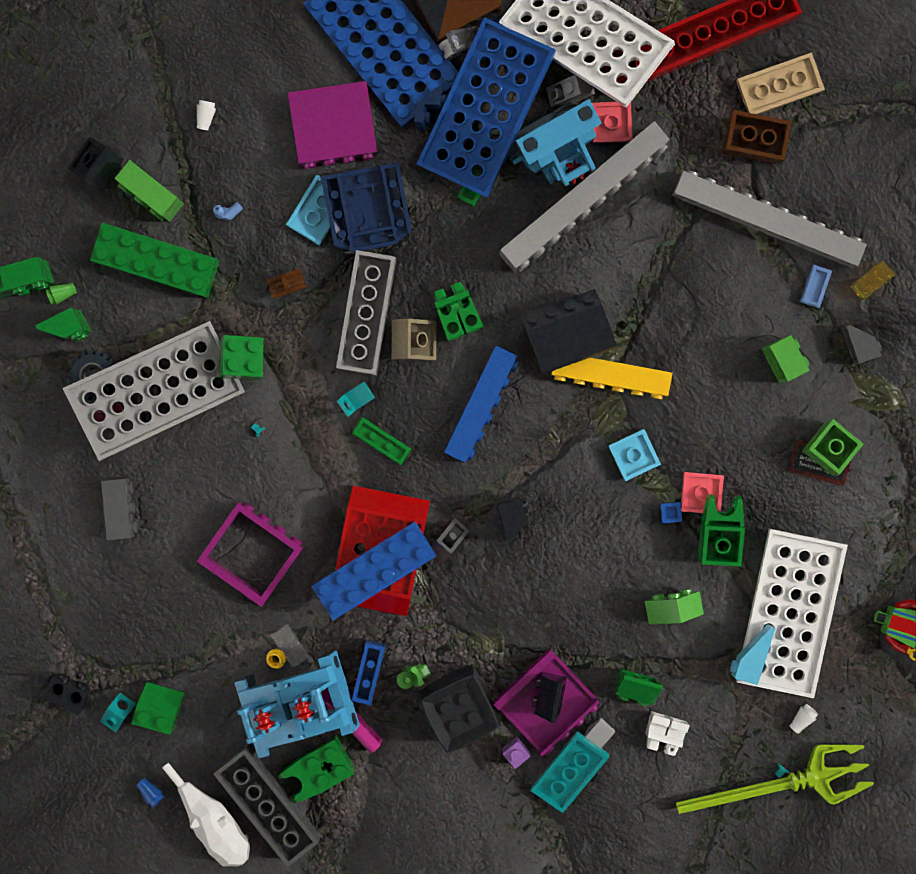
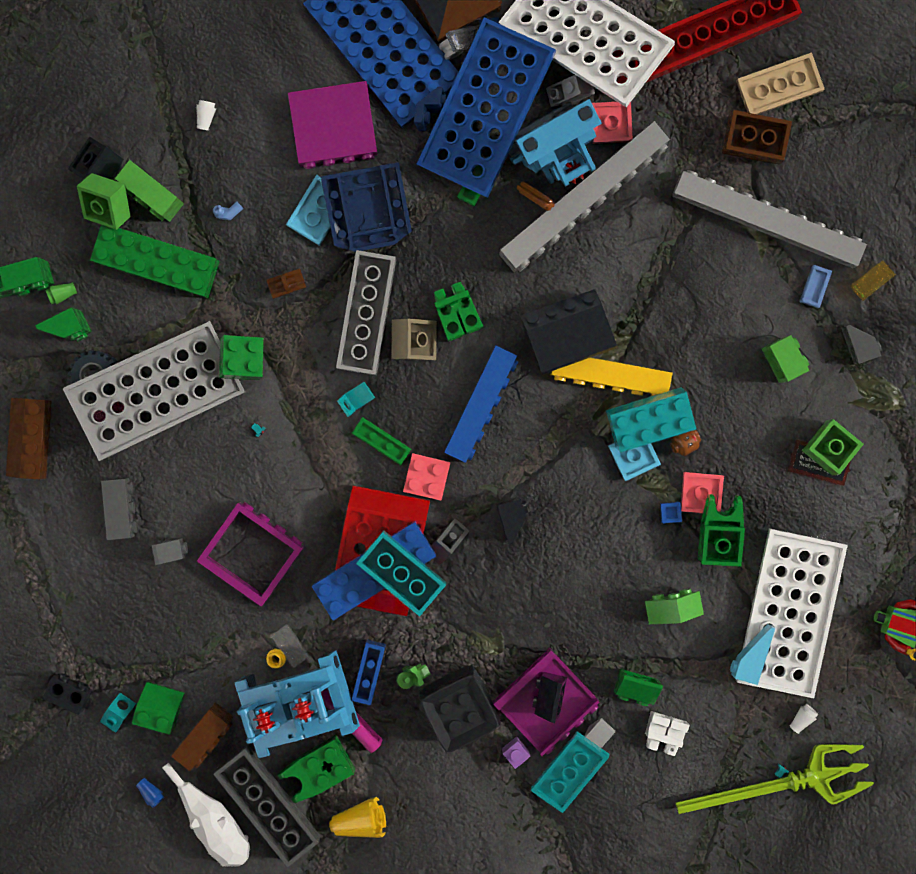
(28, 438): none -> reddish brown slope
(103, 201): none -> bright green brick
(169, 551): none -> dark grey slope
(203, 737): none -> reddish brown brick
(360, 820): none -> yellow cone
(401, 573): none -> teal brick
(426, 476): none -> coral plate
(536, 196): none -> dark orange axle
(651, 419): none -> teal brick
(686, 442): none -> dark orange head

